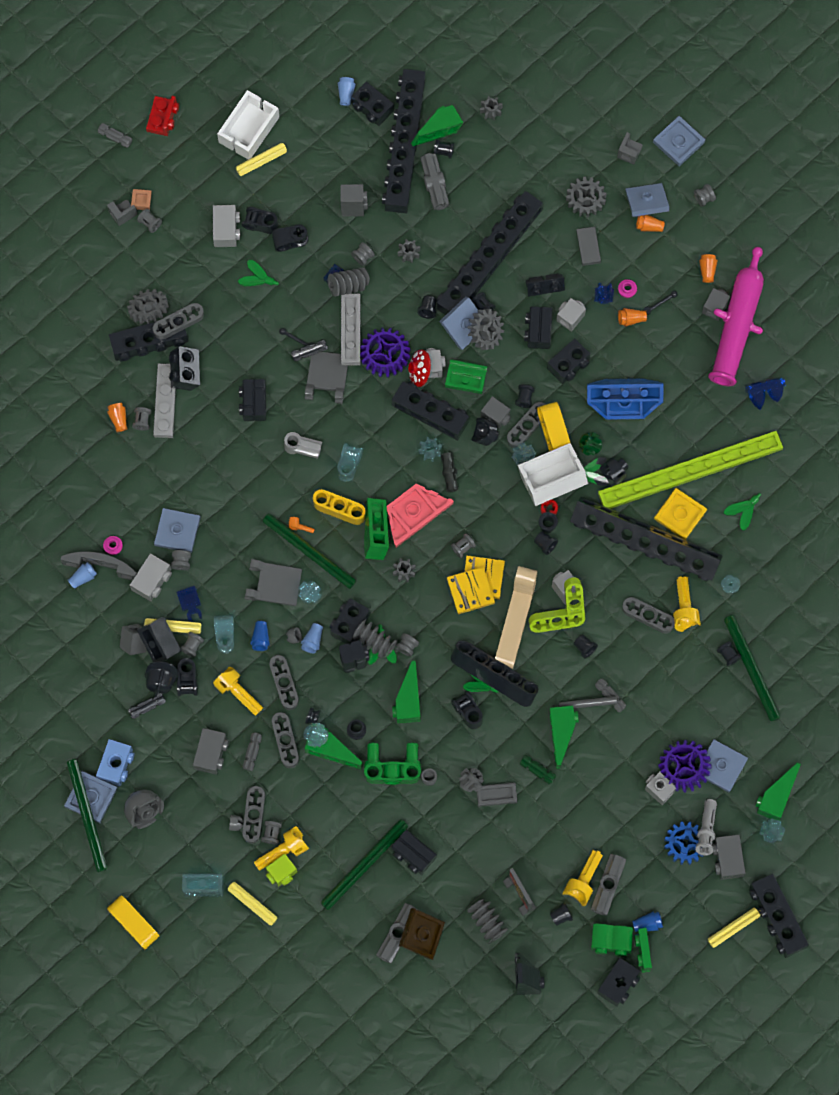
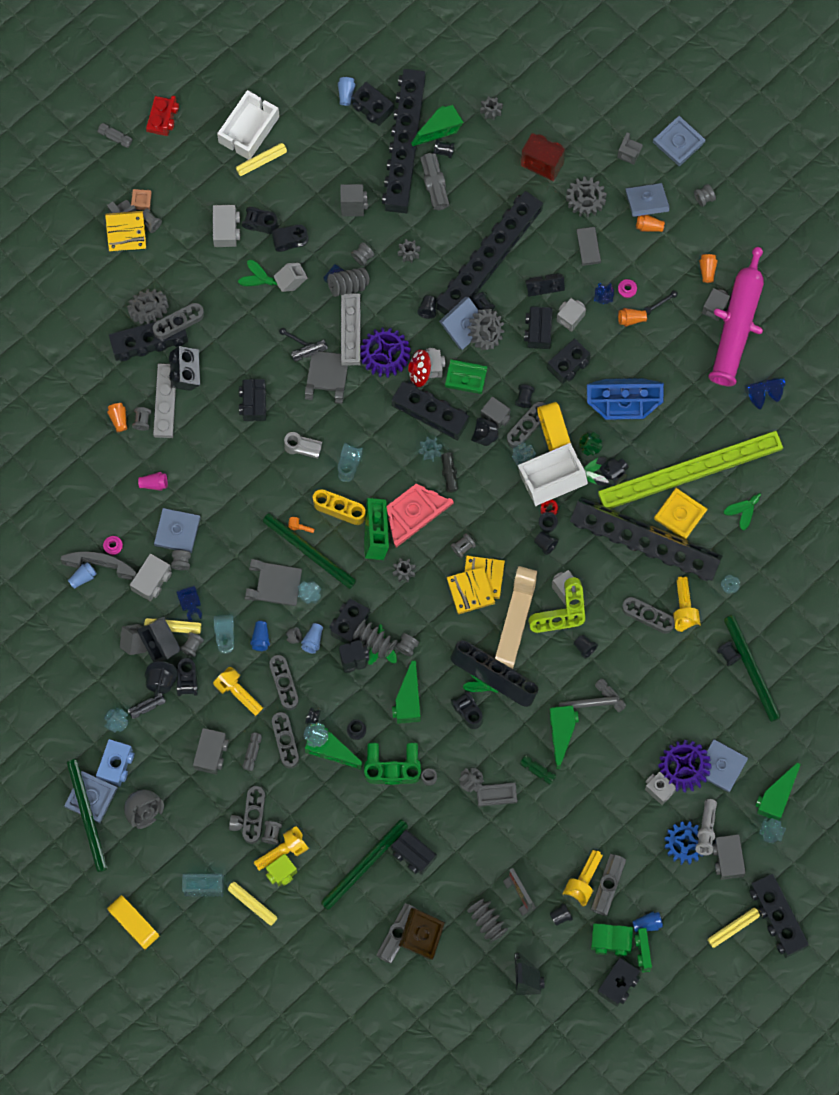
(116, 720): none -> clear light blue gear
(125, 231): none -> yellow tile
(154, 481): none -> dark pink cone
(290, 277): none -> light grey brick
(543, 156): none -> clear red brick

